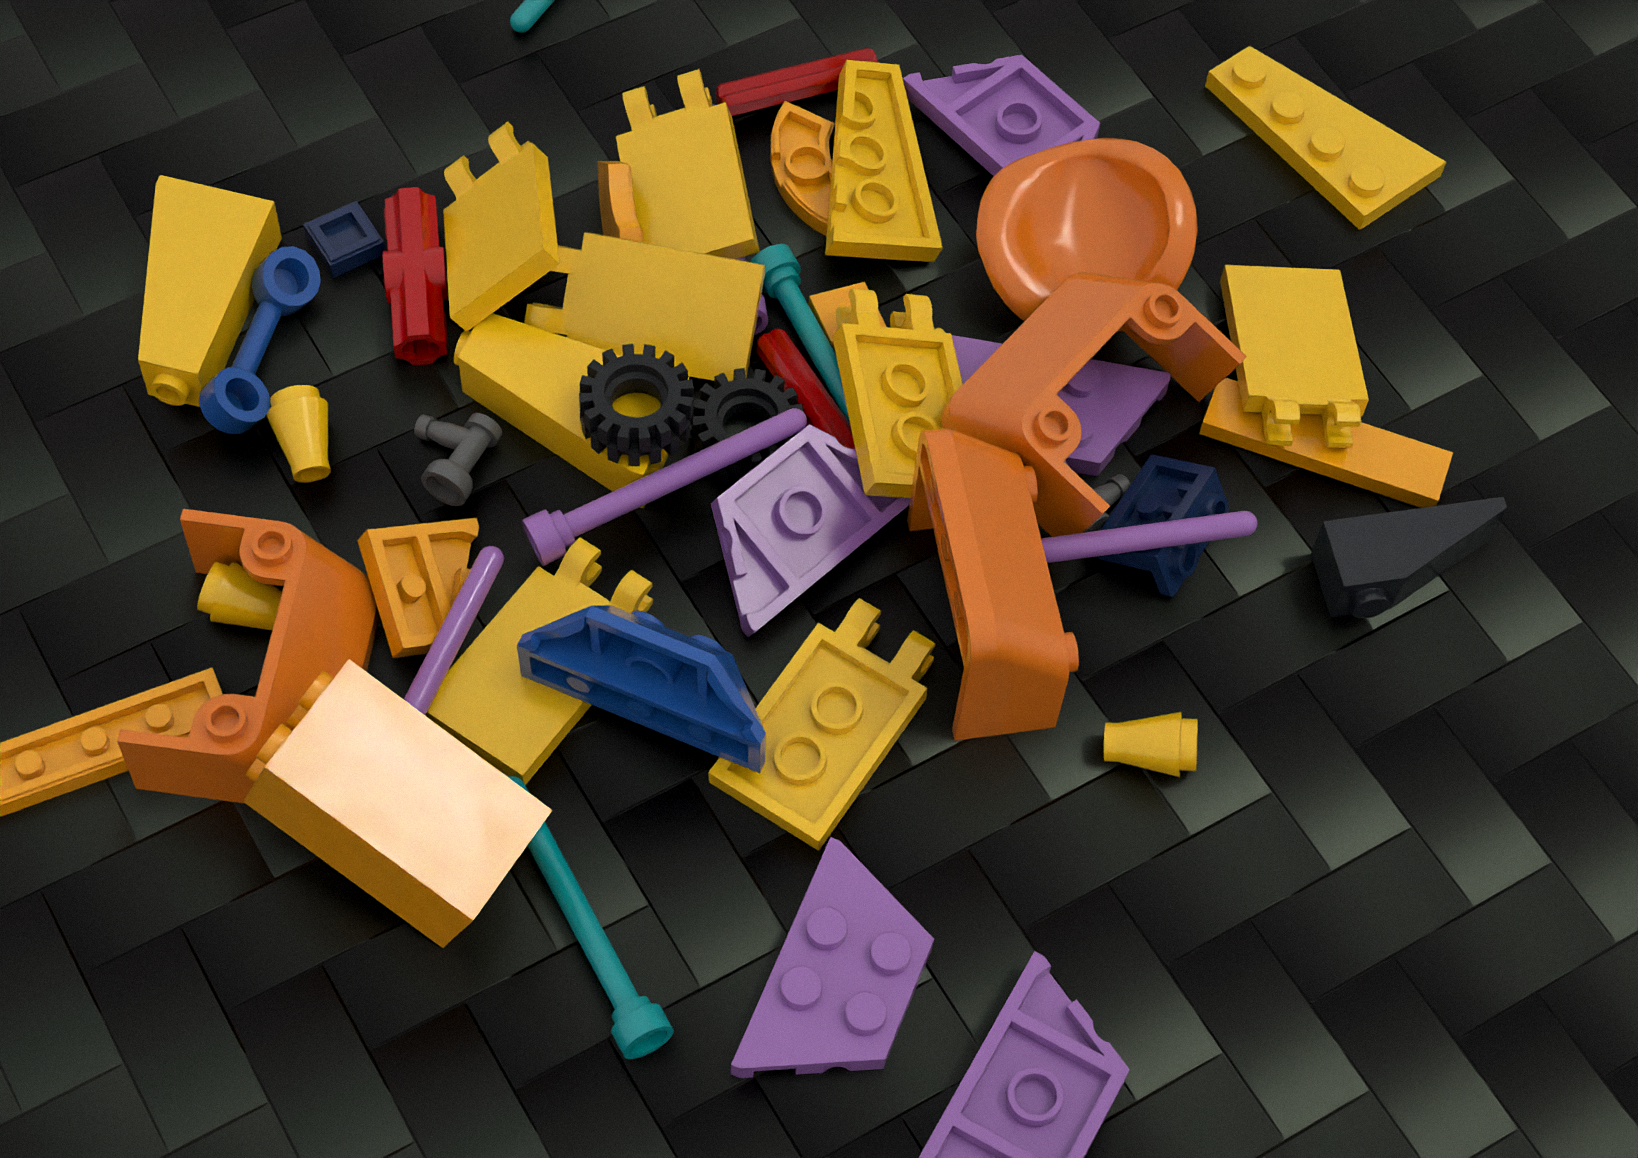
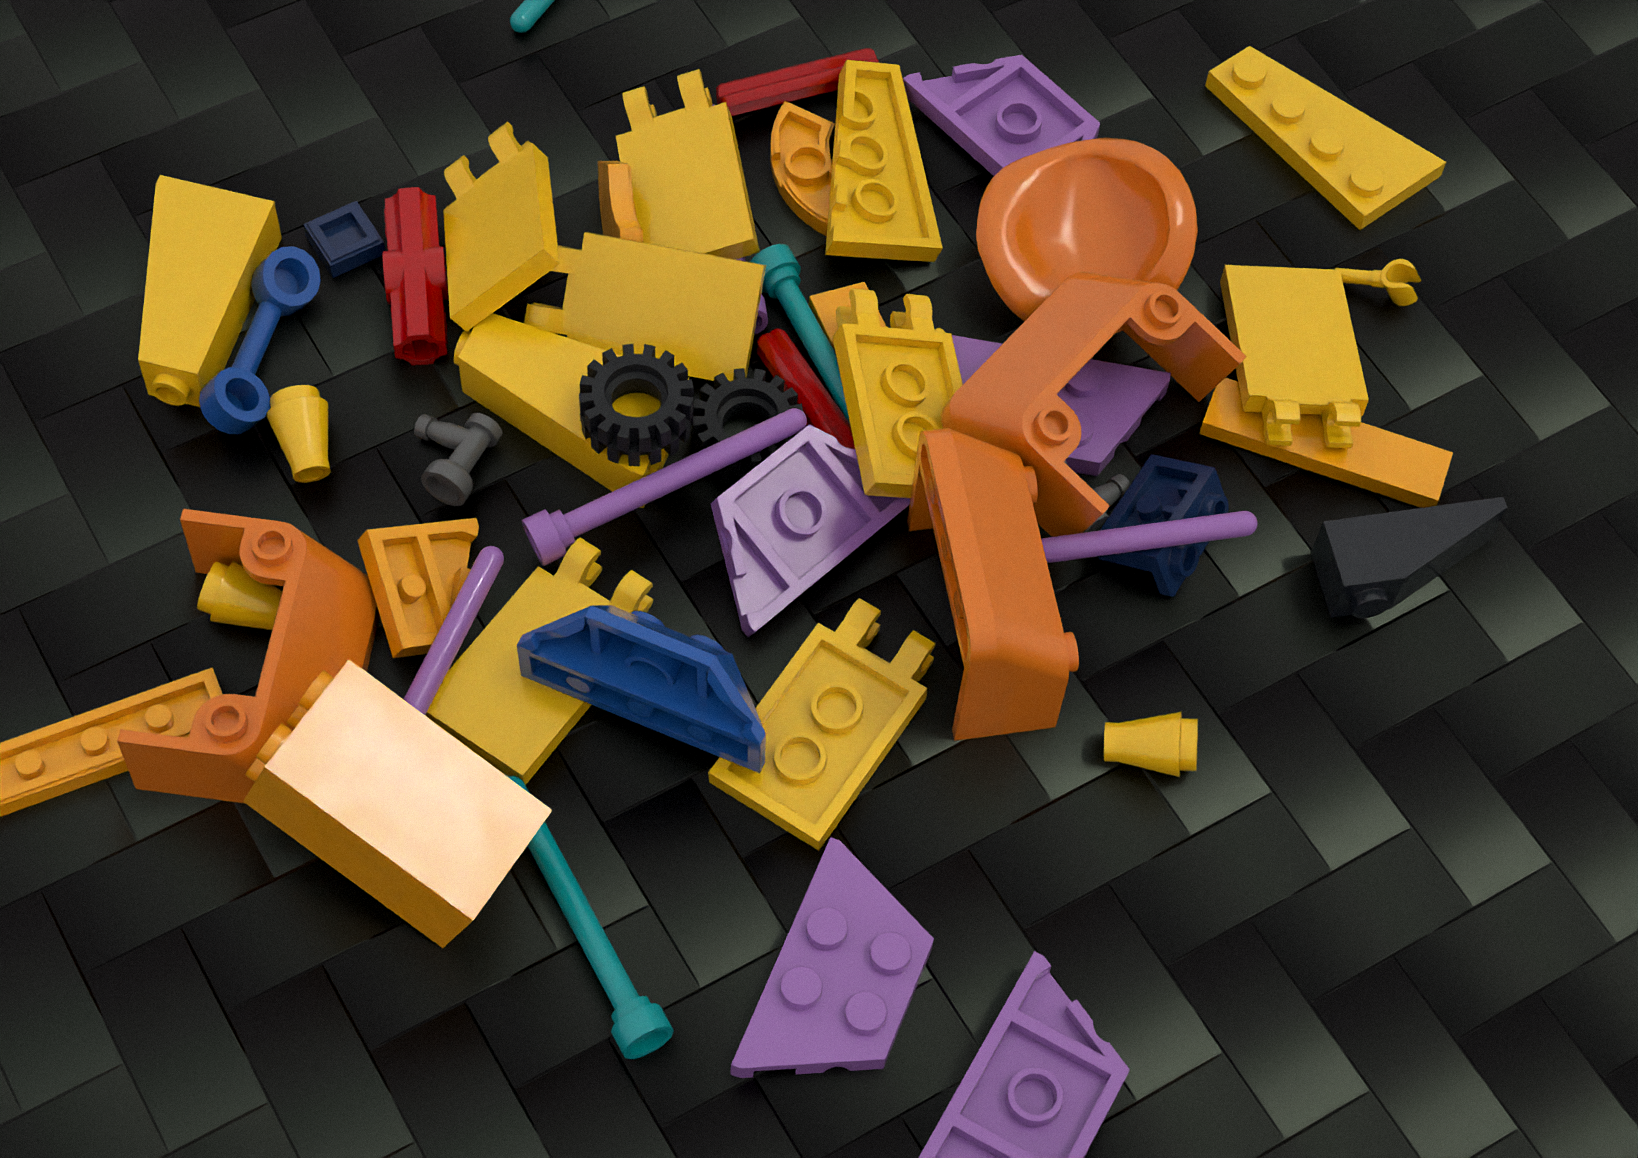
(1392, 278): none -> yellow hand

